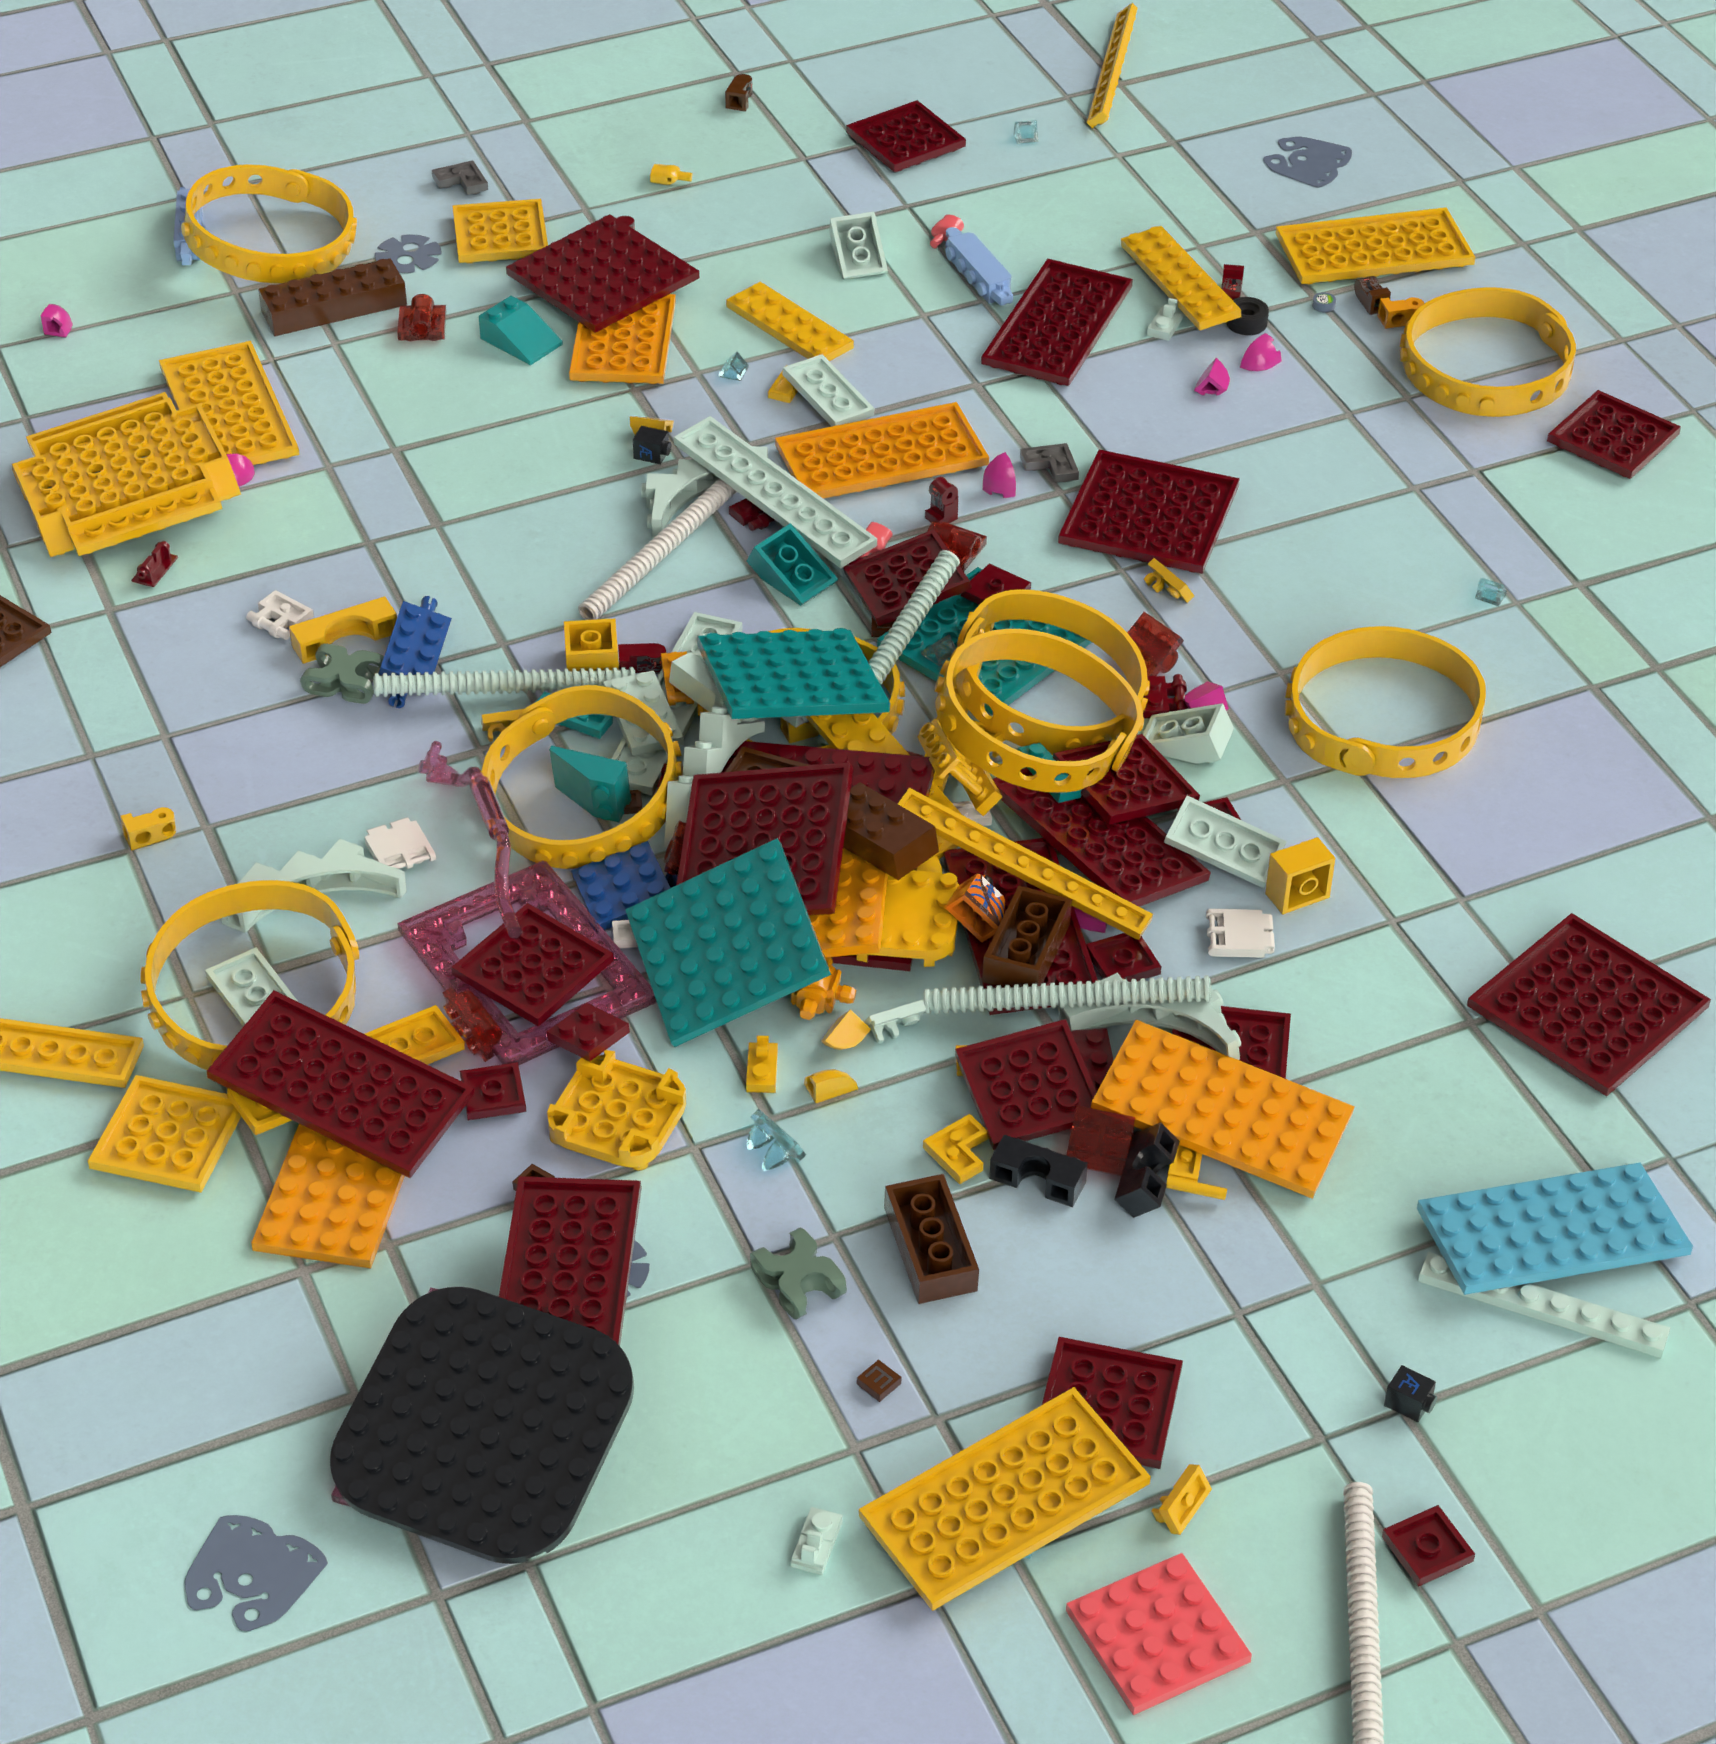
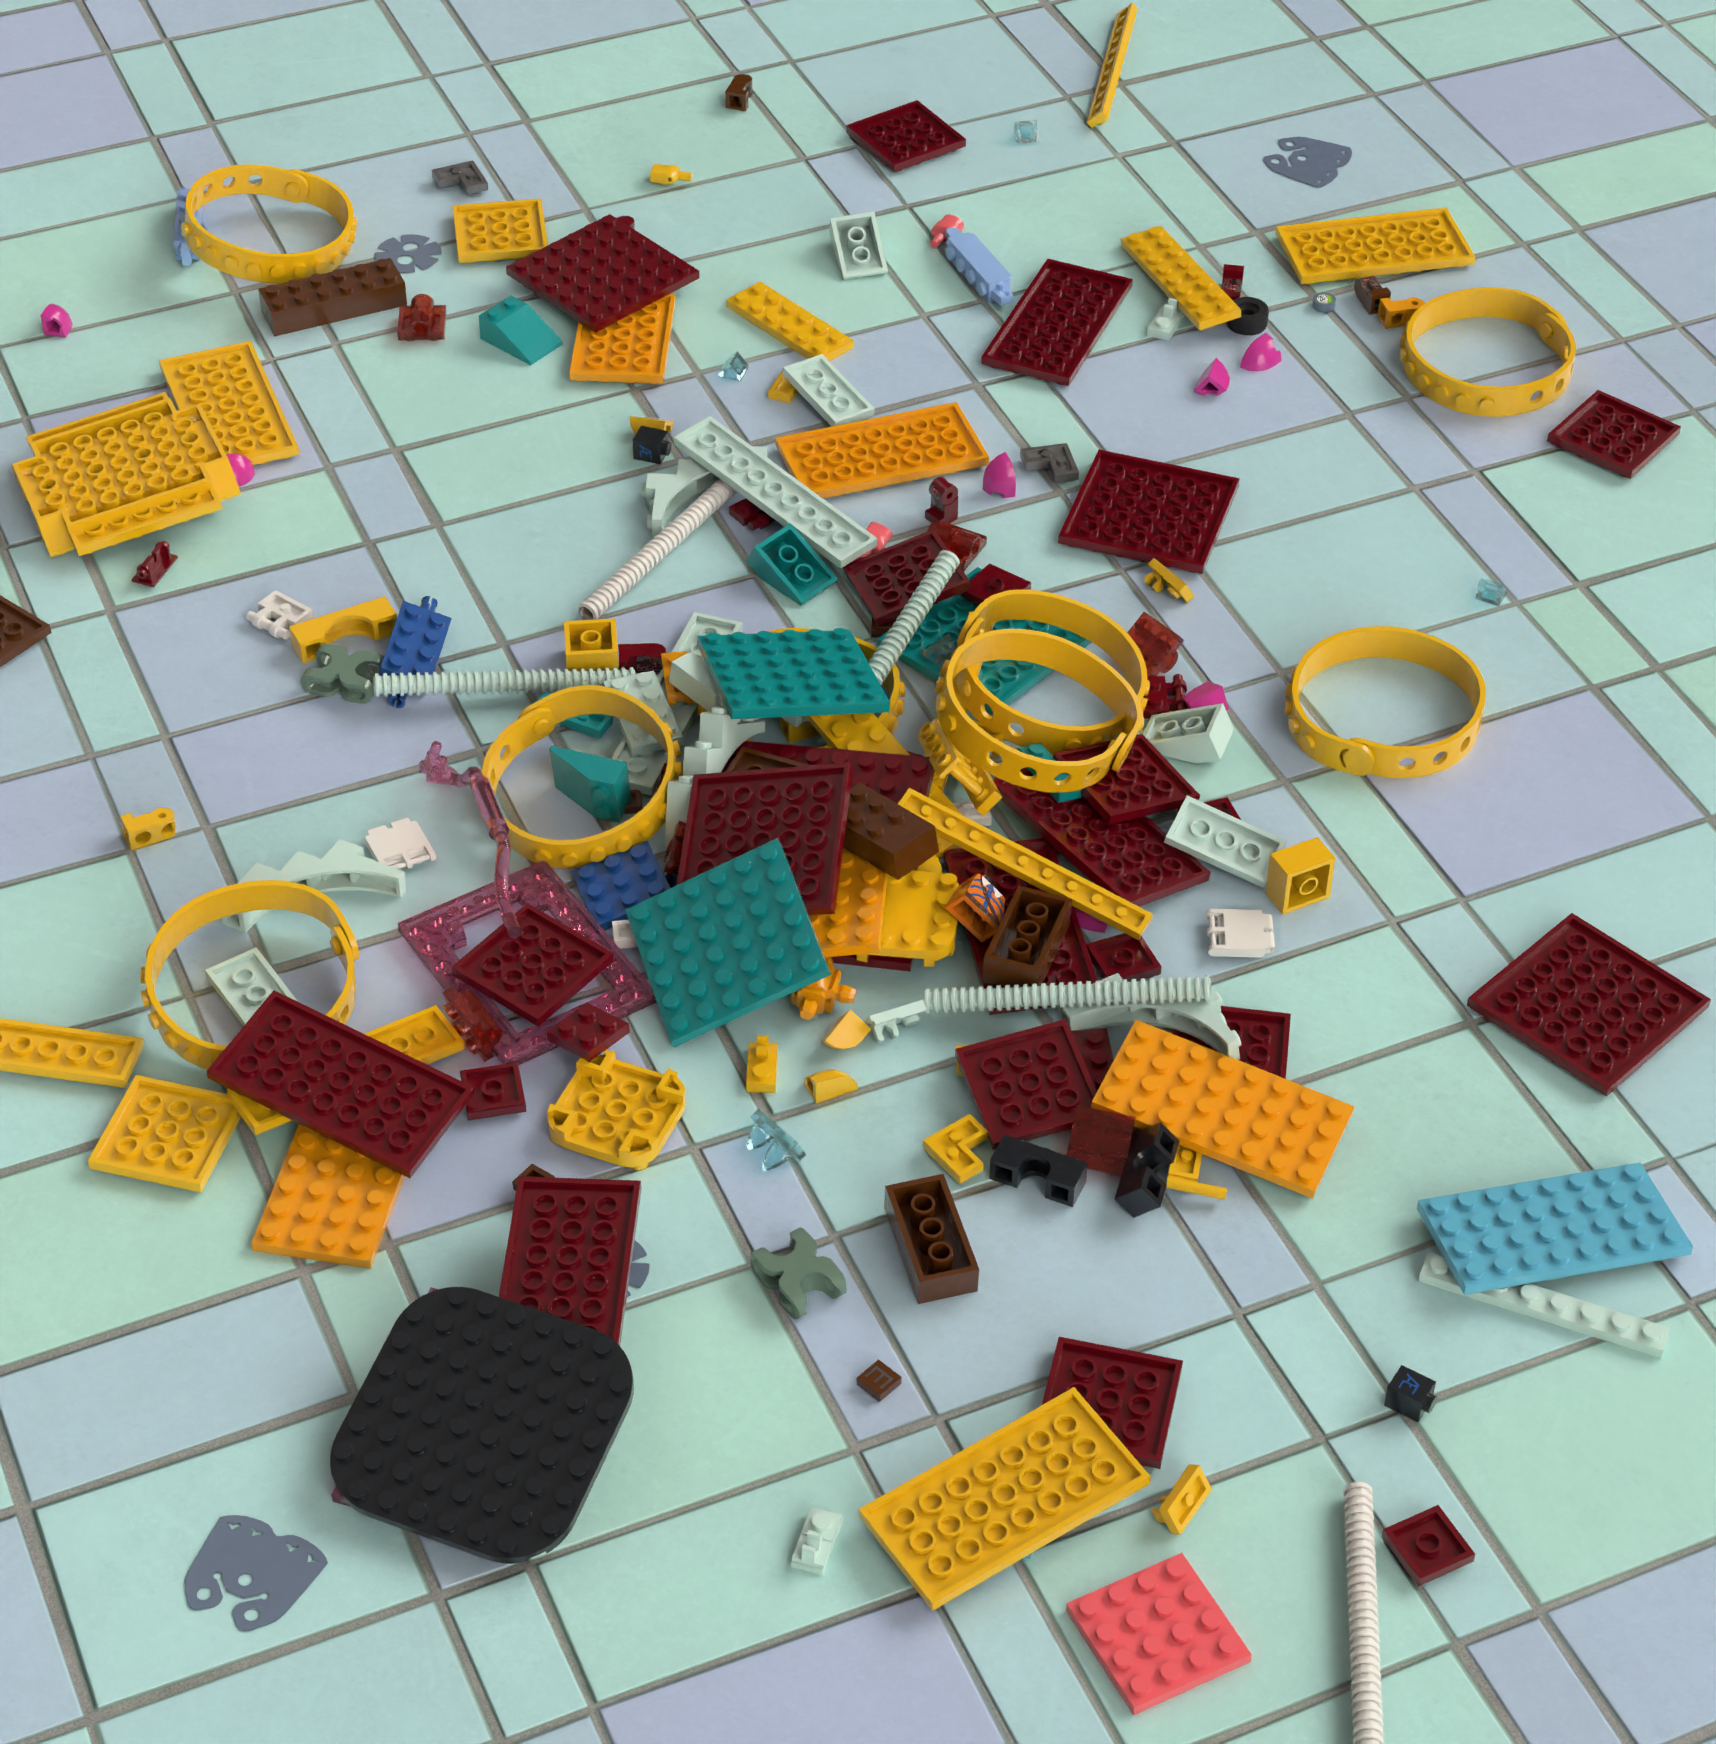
(498, 721): yellow plate -> none

